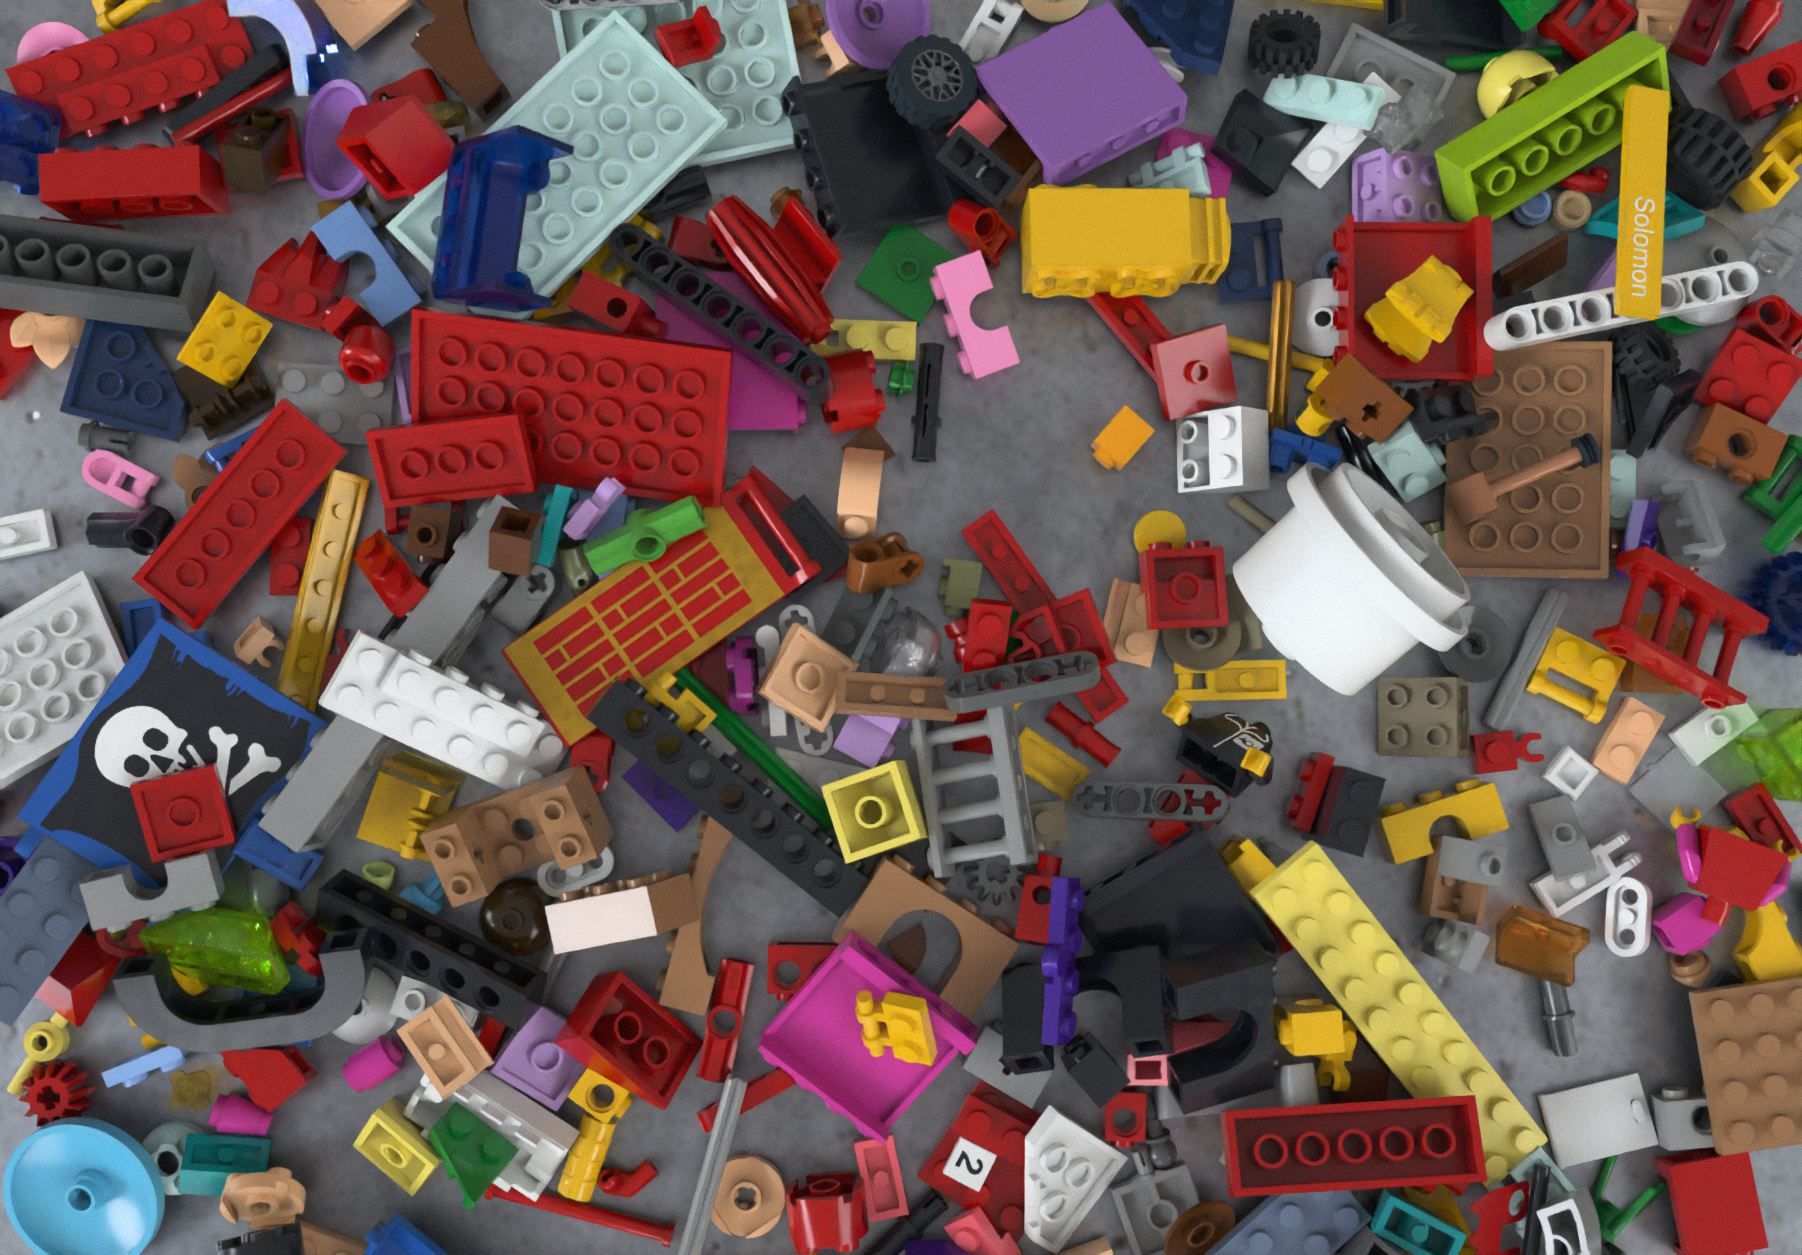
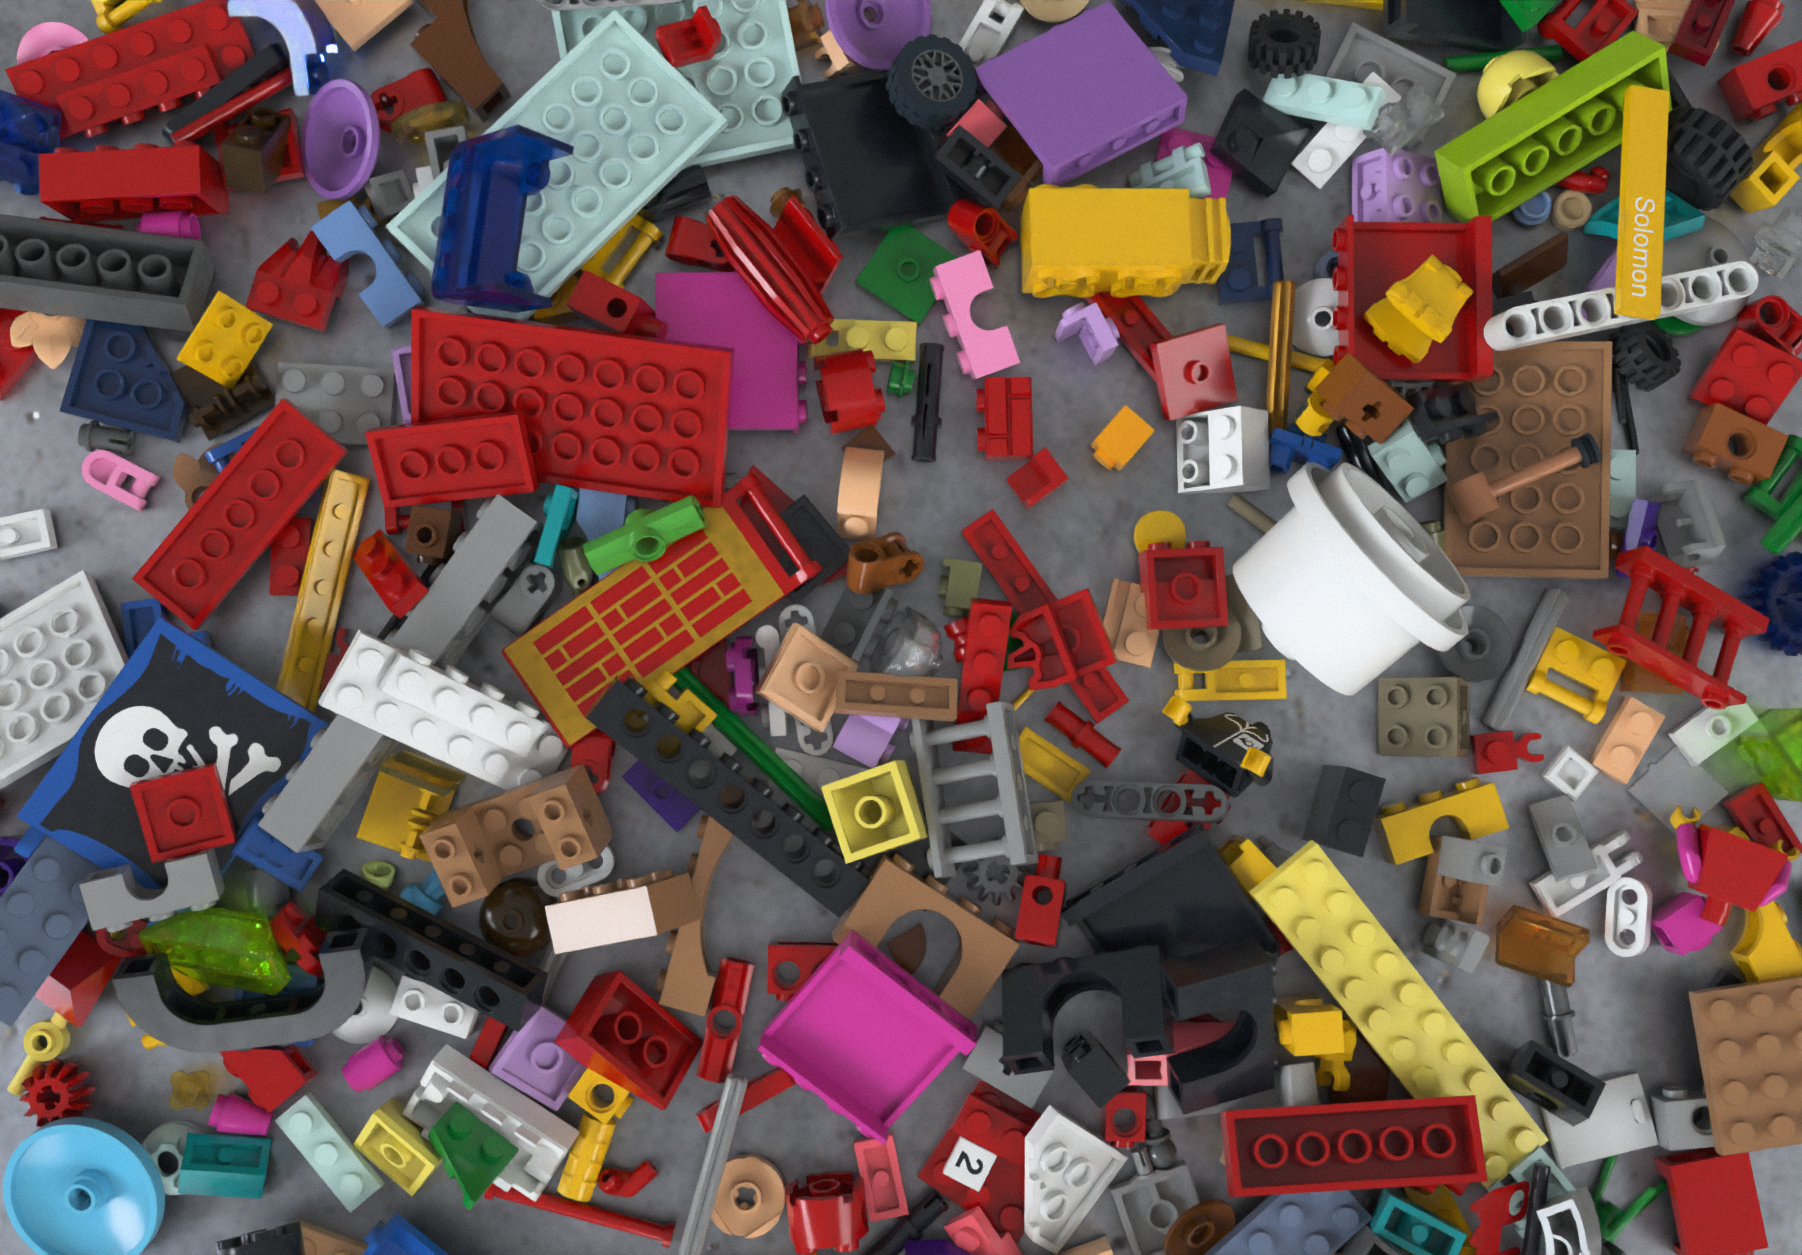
(132, 530): black piece -> none
(135, 1068): light blue plate -> none
(170, 223): none -> dark pink brick
(255, 640): light nougat tile -> none
(262, 1198): light nougat plate -> none
(330, 1151): none -> light aqua plate
(344, 315): red bracket -> none
(367, 354): red head -> none
(396, 145): red slope -> none
(445, 1046): light nougat plate -> none
(511, 549): reddish brown brick -> none
(589, 513): lavender plate -> none
(730, 328): black beam -> none
(906, 1026): yellow plate -> none
(1007, 418): none -> red brick
(1022, 685): dark grey beam -> none
(1037, 479): none -> red panel
(1059, 960): dark purple hinge -> none
(1094, 330): none -> lavender bracket
(1314, 776): red plate -> none
(1553, 1083): none -> black brick
(1665, 407): black tile -> none
(1691, 969): medium nougat plate -> none

